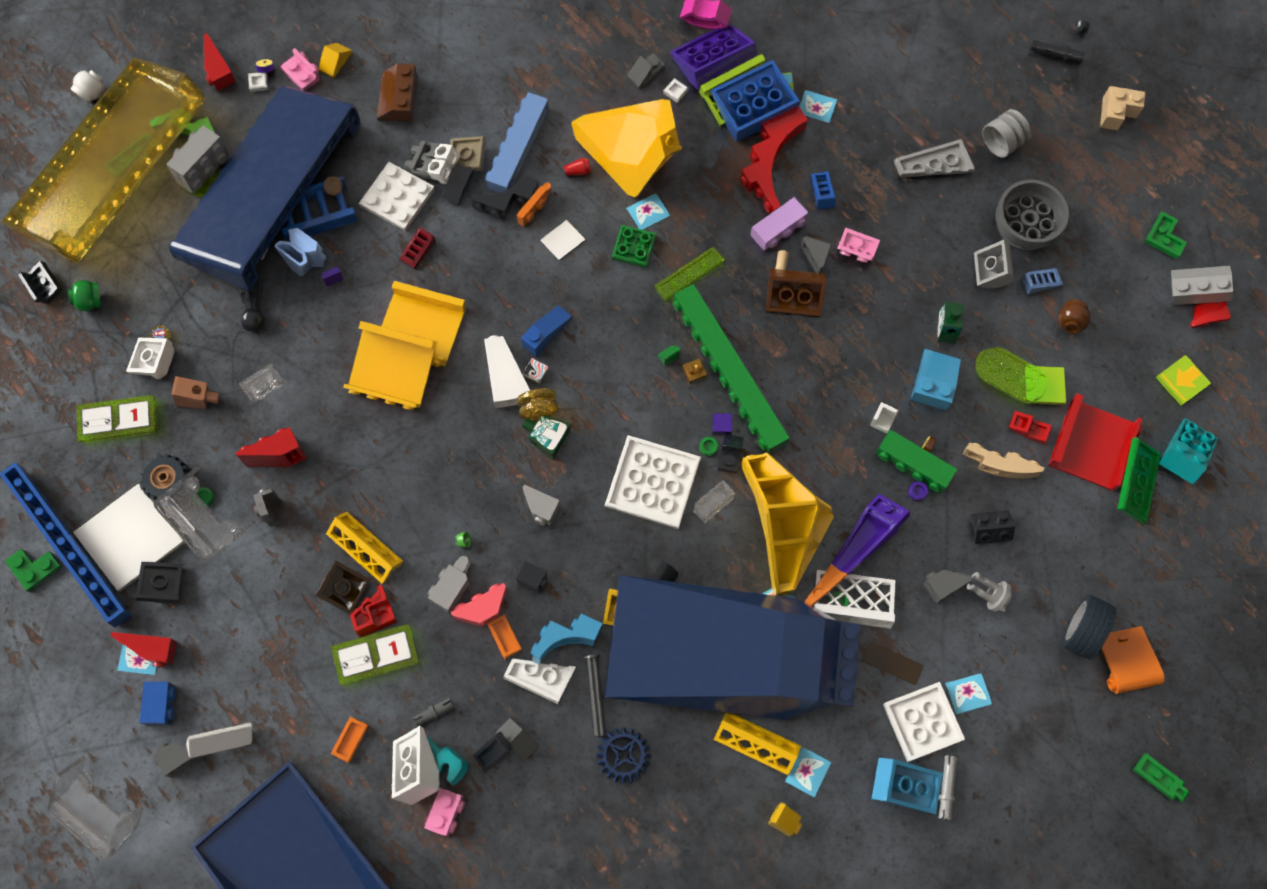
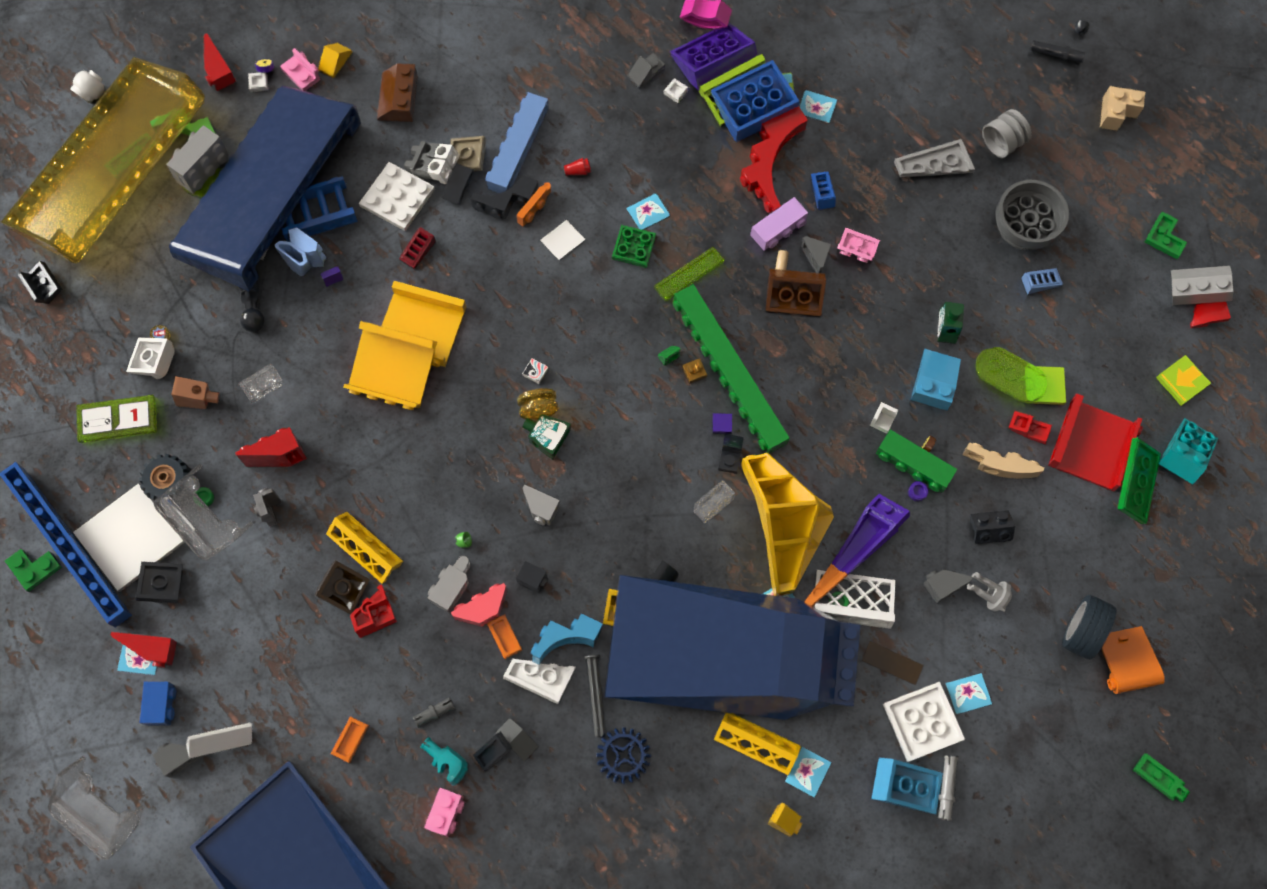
(84, 295): green piece -> none
(333, 186): clear orange tile -> none
(374, 654): tile -> none
(413, 768): white slope -> none
(504, 373): white slope -> none
(545, 330): blue slope -> none
(630, 141): yellow panel -> none
(652, 482): white tile -> none
(708, 446): green tile -> none
(994, 265): light grey brick -> none
(1074, 316): reddish brown piece -> none

